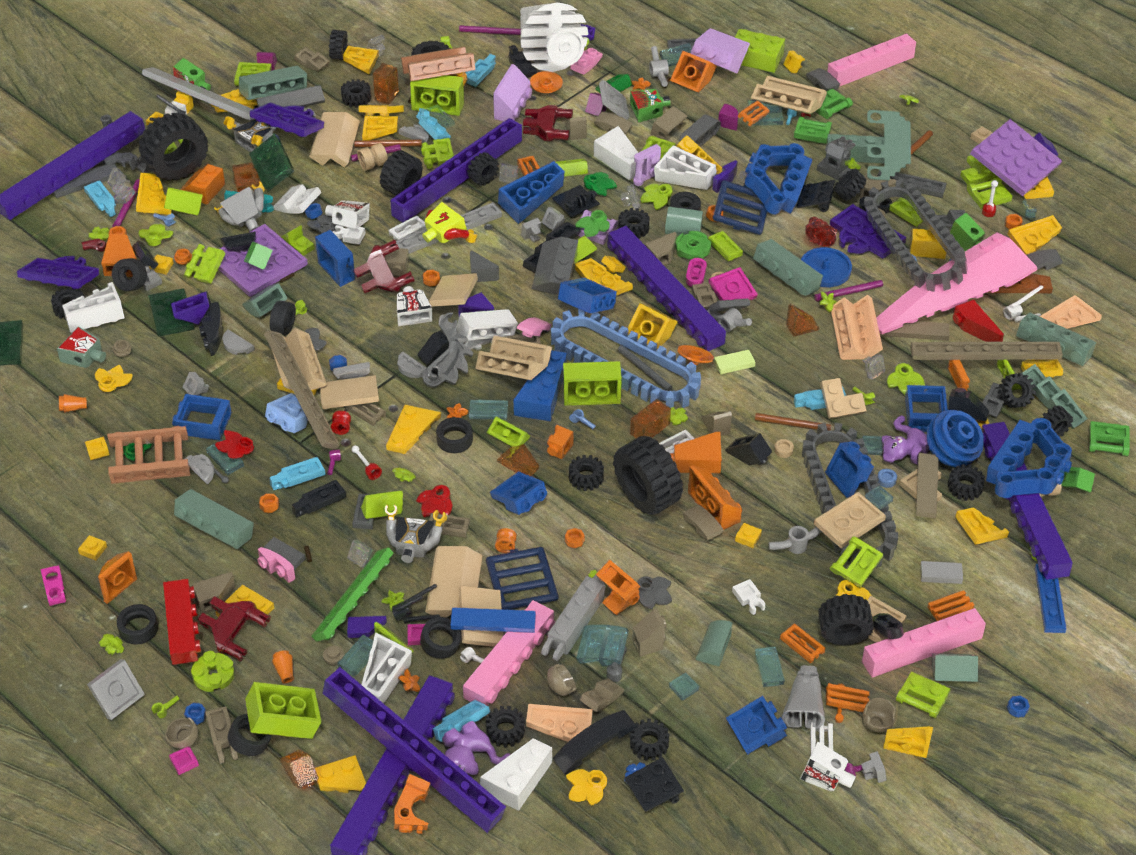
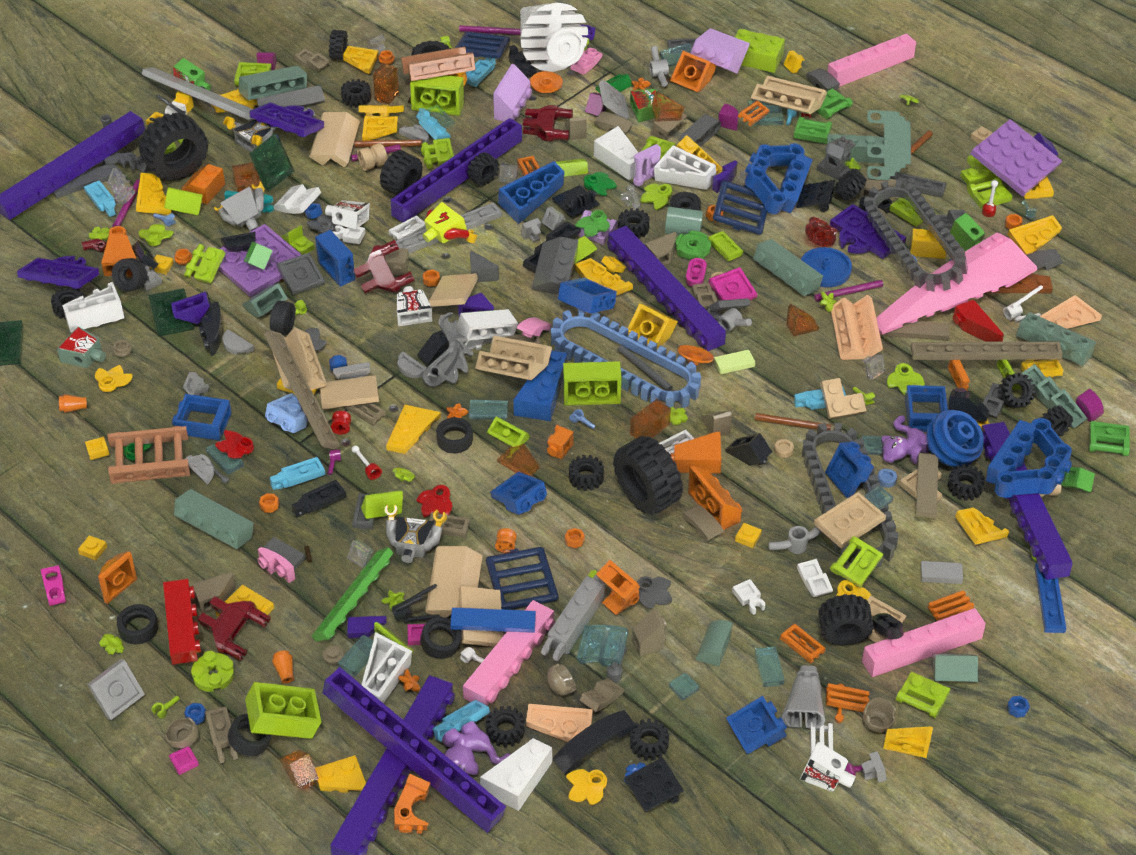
(300, 273): none -> dark grey tile
(386, 57): none -> orange plate
(483, 44): none -> dark blue bar
(666, 109): none -> clear orange slope
(814, 579): none -> white slope
(1090, 405): none -> magenta brick

